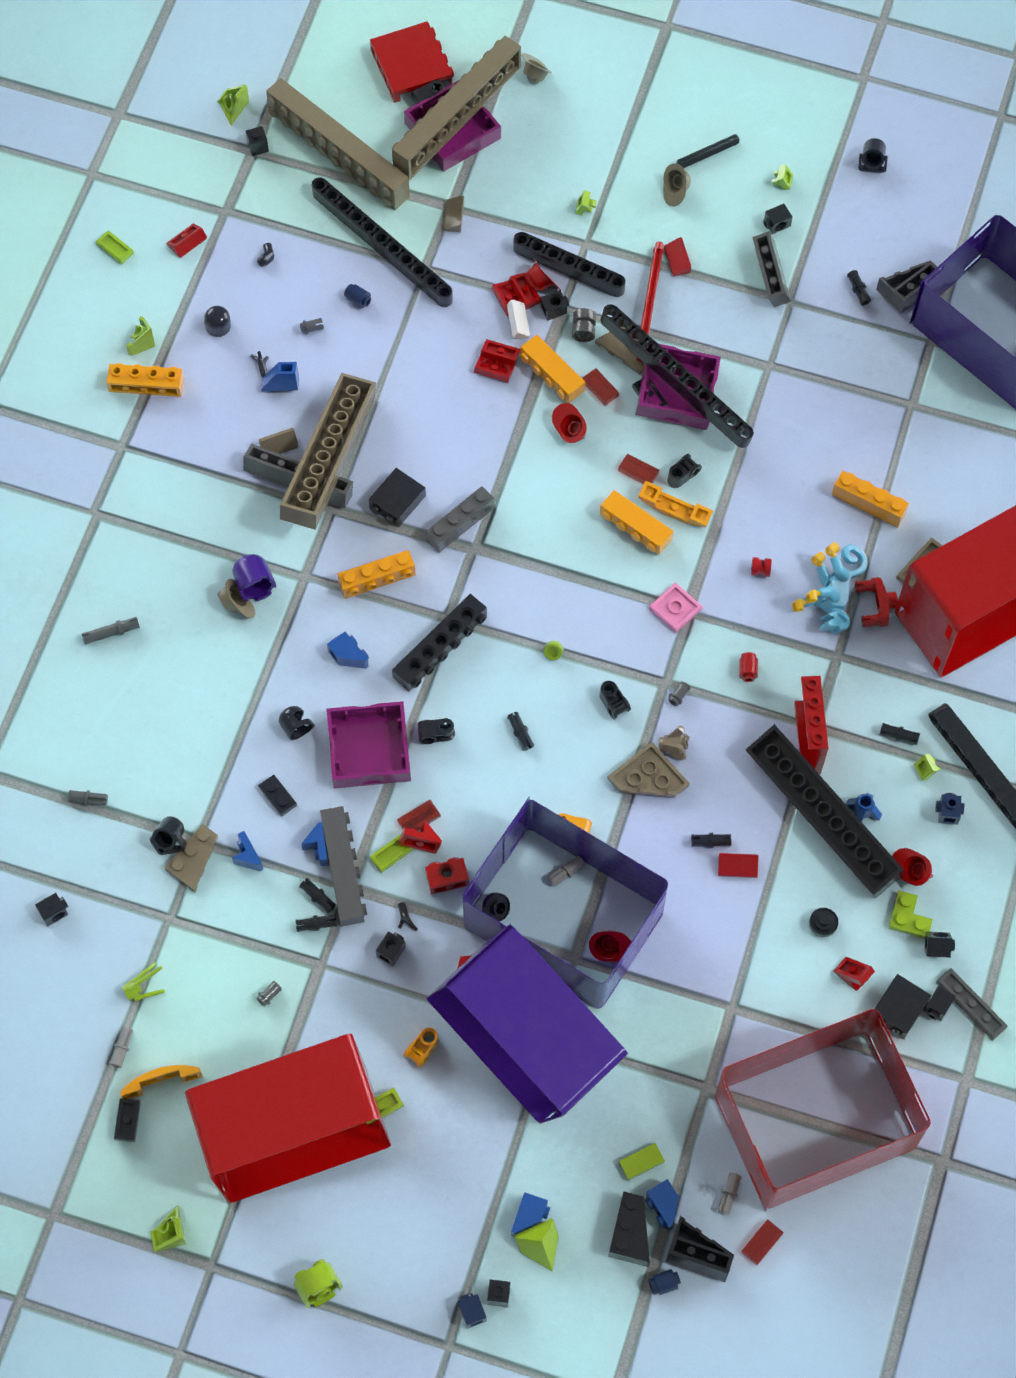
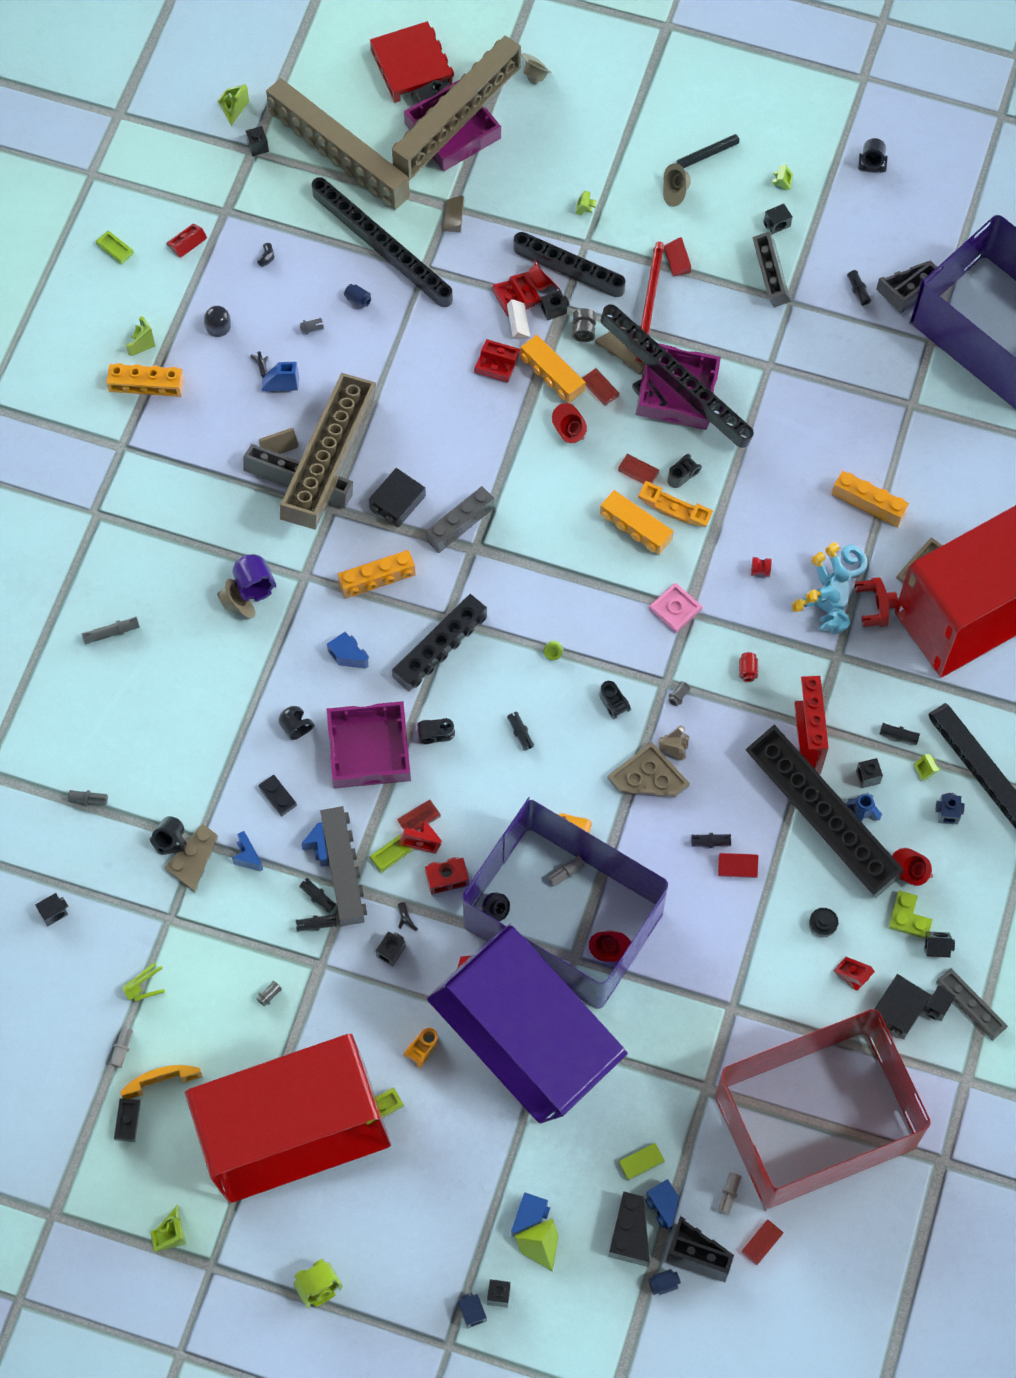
(869, 773): none -> black brick

